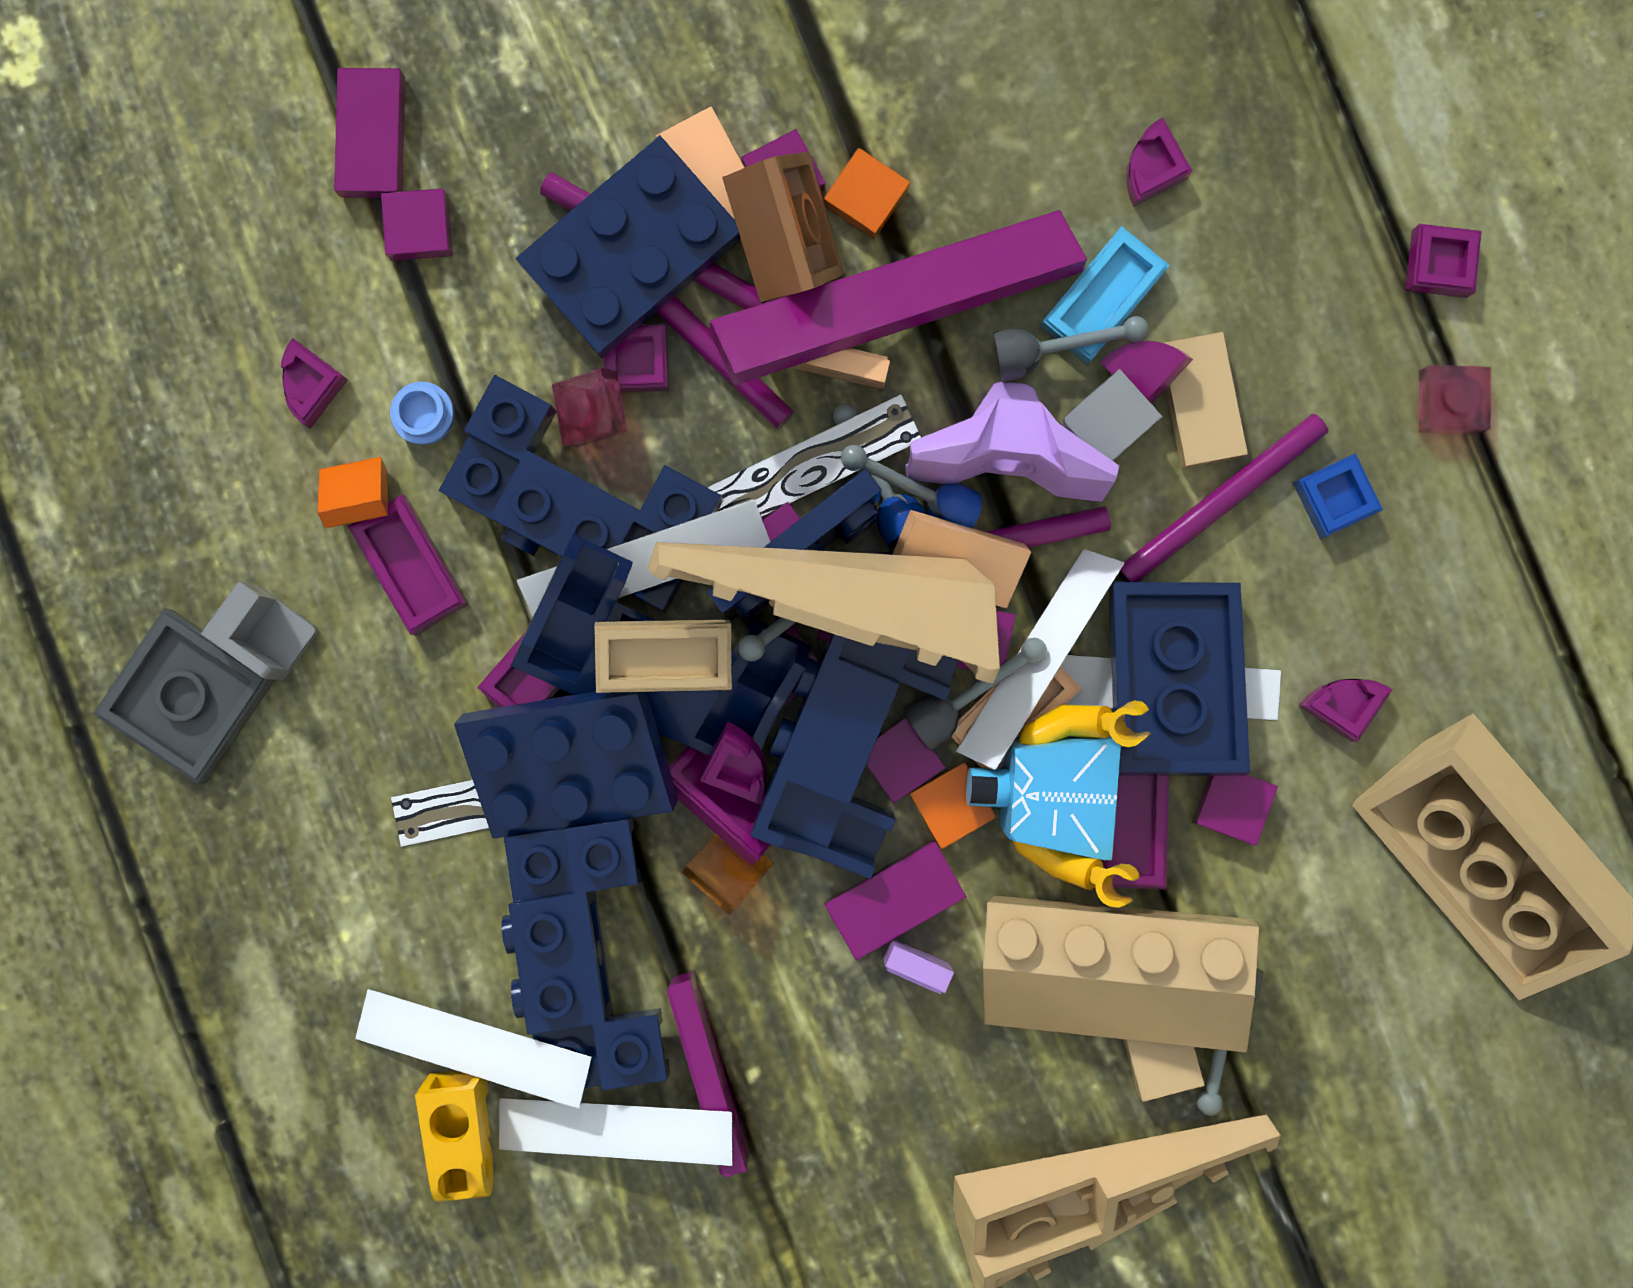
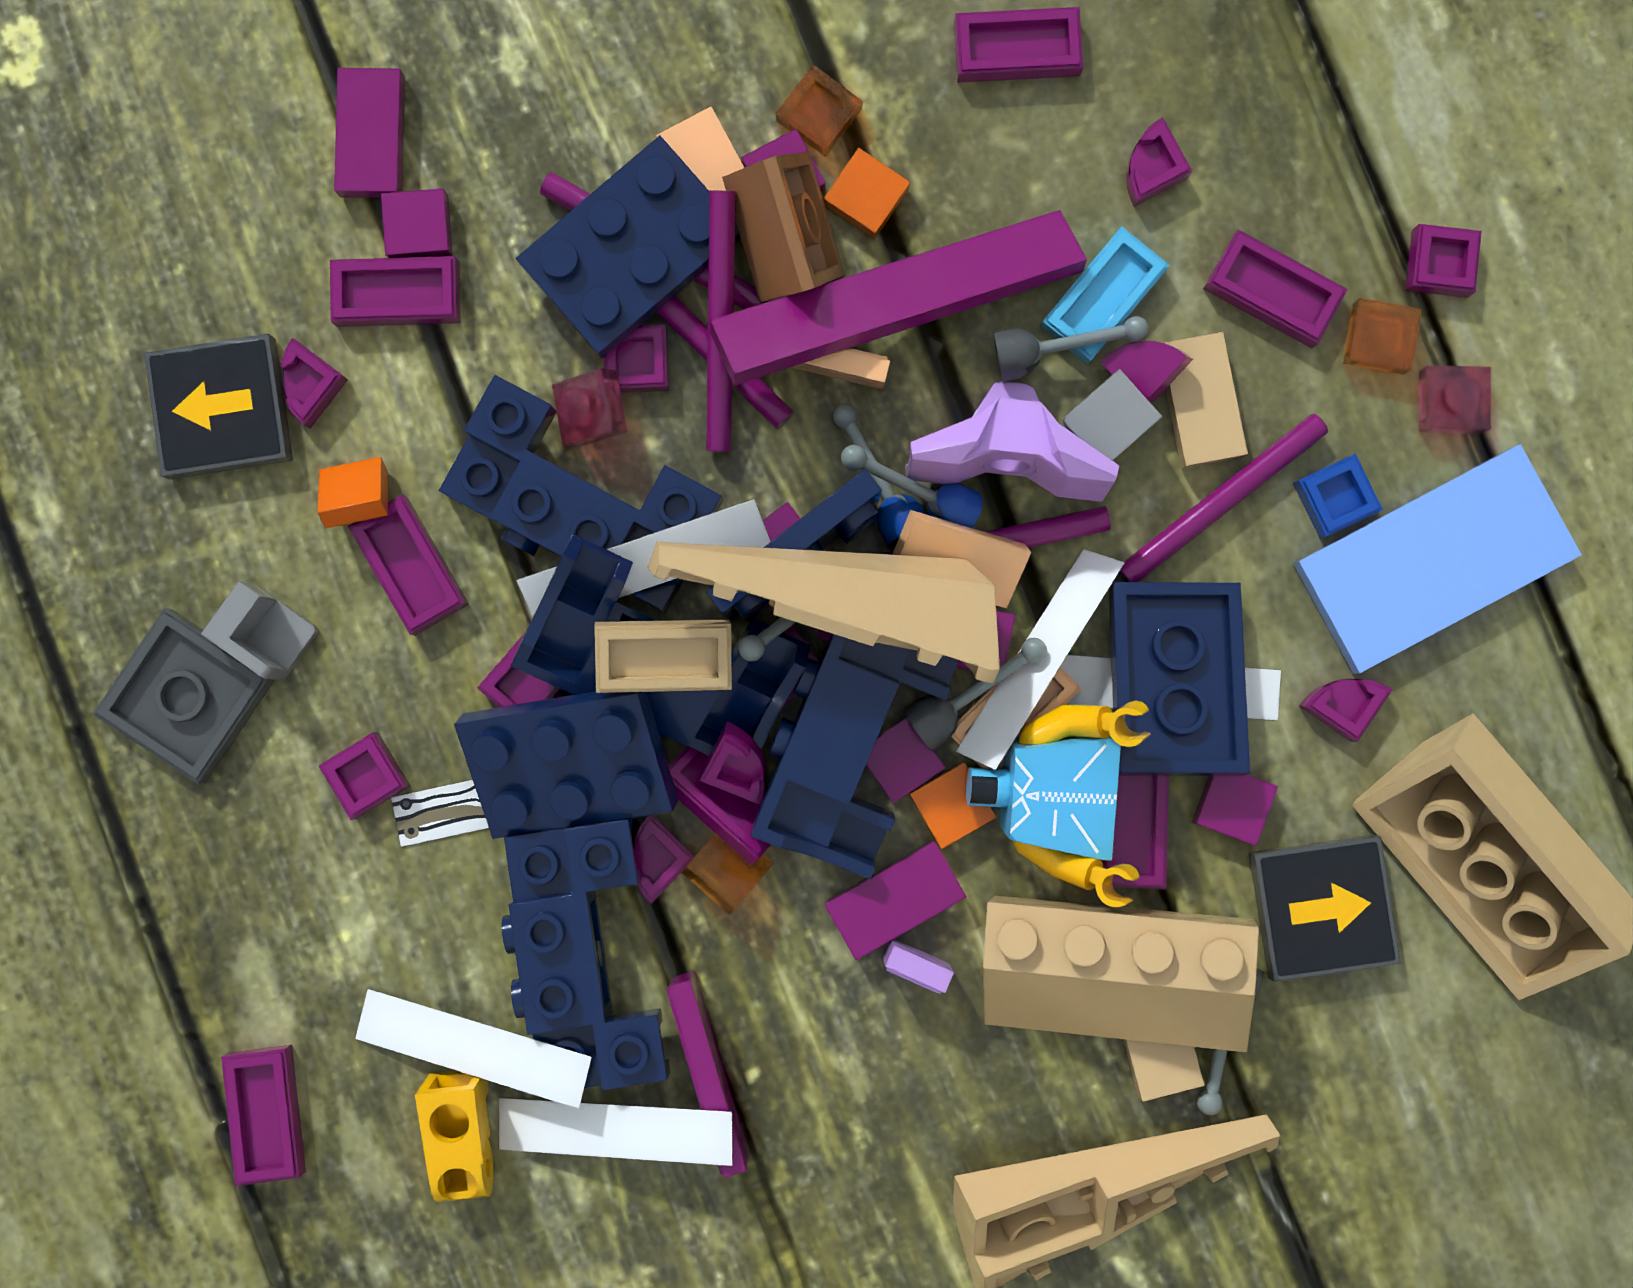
(218, 406): none -> black tile
(263, 1115): none -> magenta tile
(364, 775): none -> magenta tile
(395, 291): none -> magenta tile
(422, 413): light blue plate -> none
(659, 857): none -> magenta tile
(719, 304): none -> magenta bar
(818, 459): sticker -> none
(819, 110): none -> clear orange tile
(1018, 44): none -> magenta tile
(1275, 289): none -> magenta tile
(1324, 908): none -> black tile
(1382, 336): none -> clear orange tile
(1437, 559): none -> light blue tile

